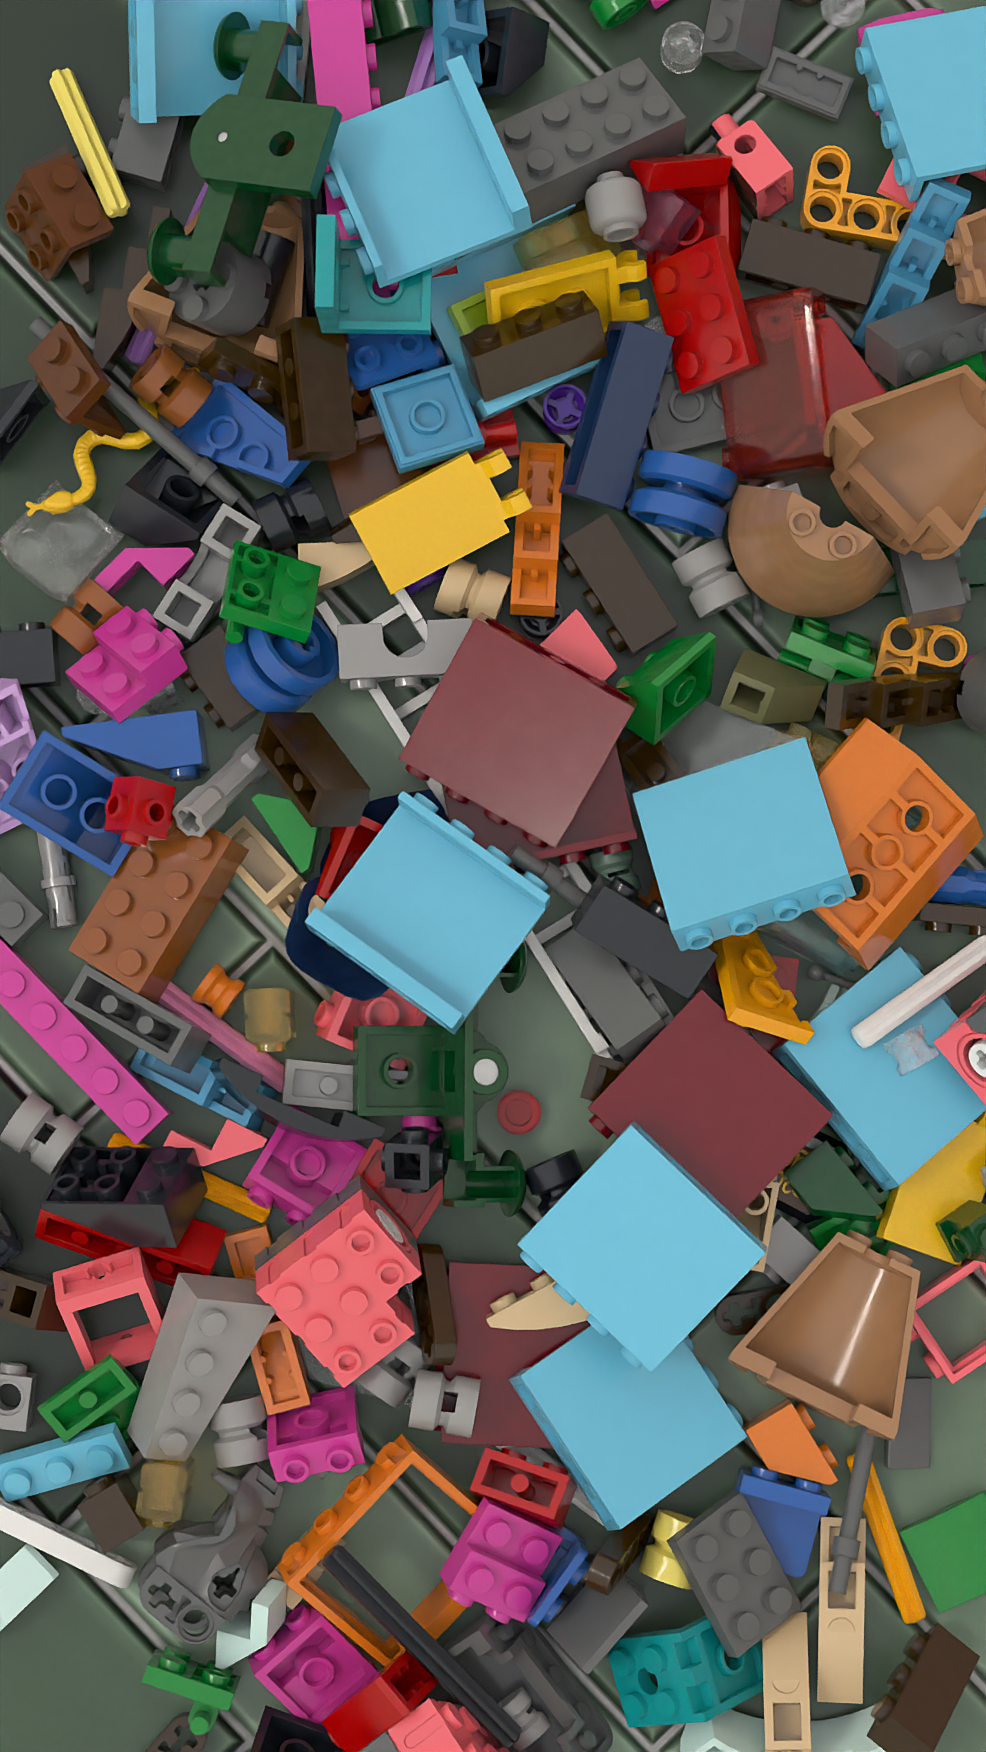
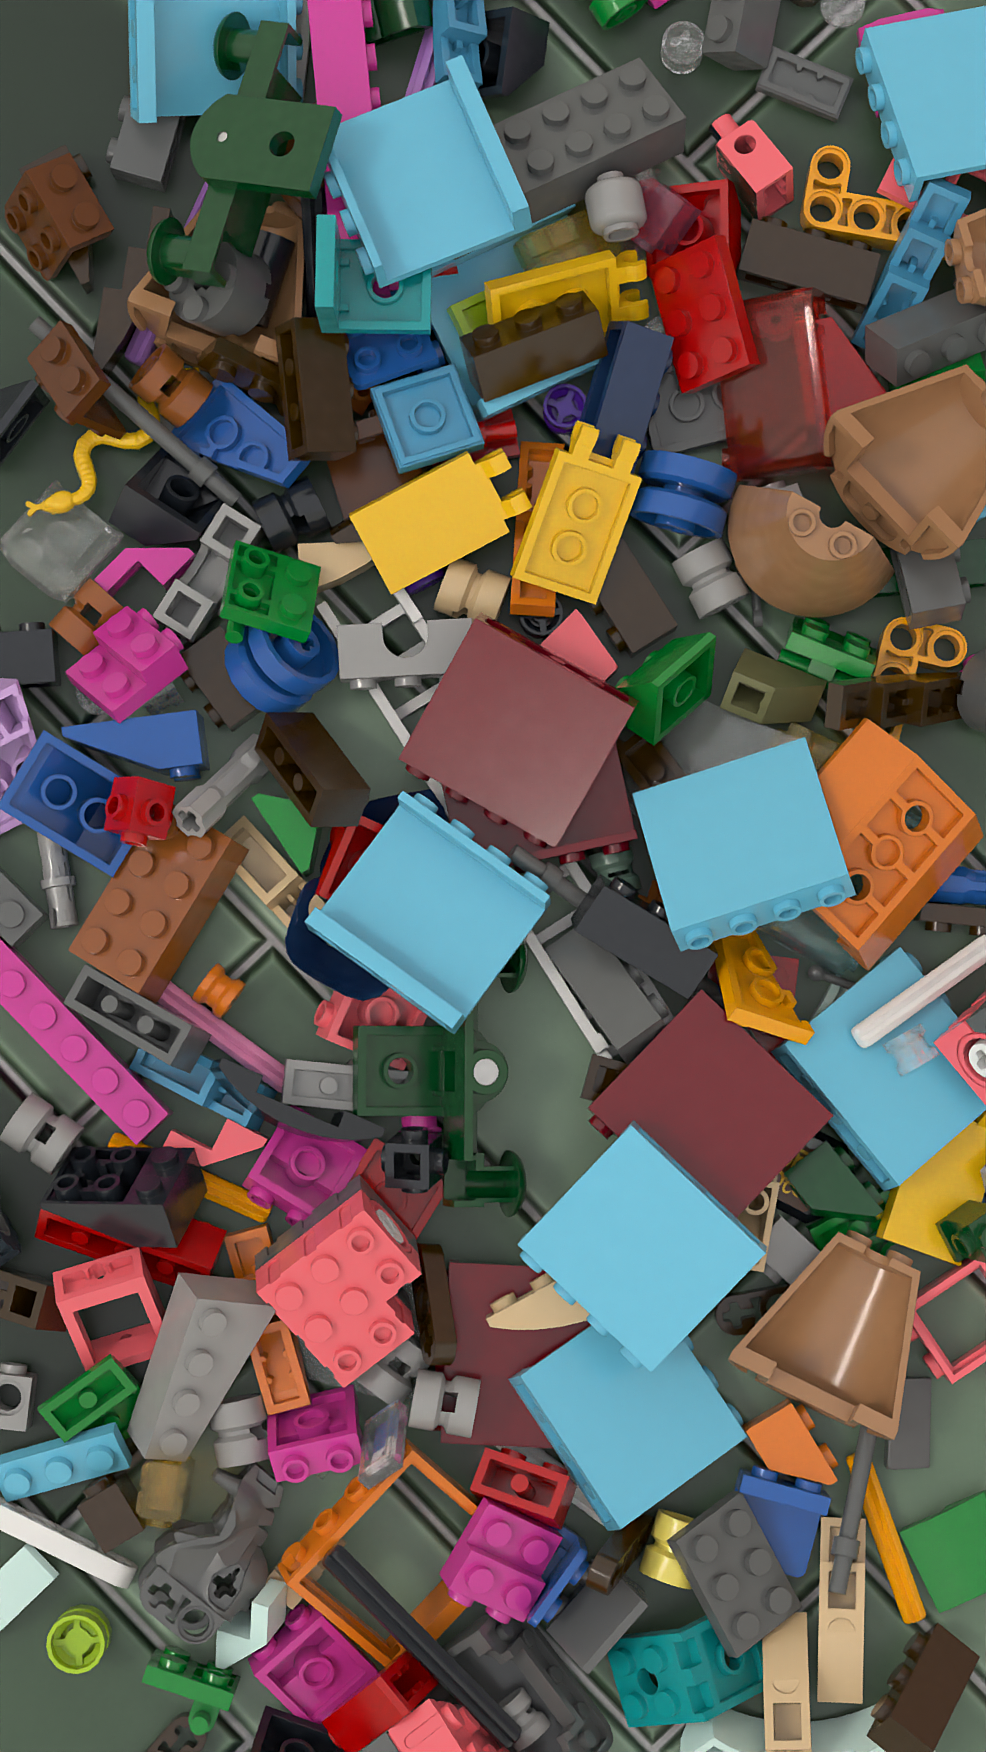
(79, 1639): none -> lime wheel
(89, 143): light yellow axle -> none
(269, 1018): clear yellow brick -> none
(383, 1444): none -> clear tile
(518, 1112): red tile -> none
(553, 1178): black wheel -> none
(579, 516): none -> yellow tile
(682, 171): red slope -> none

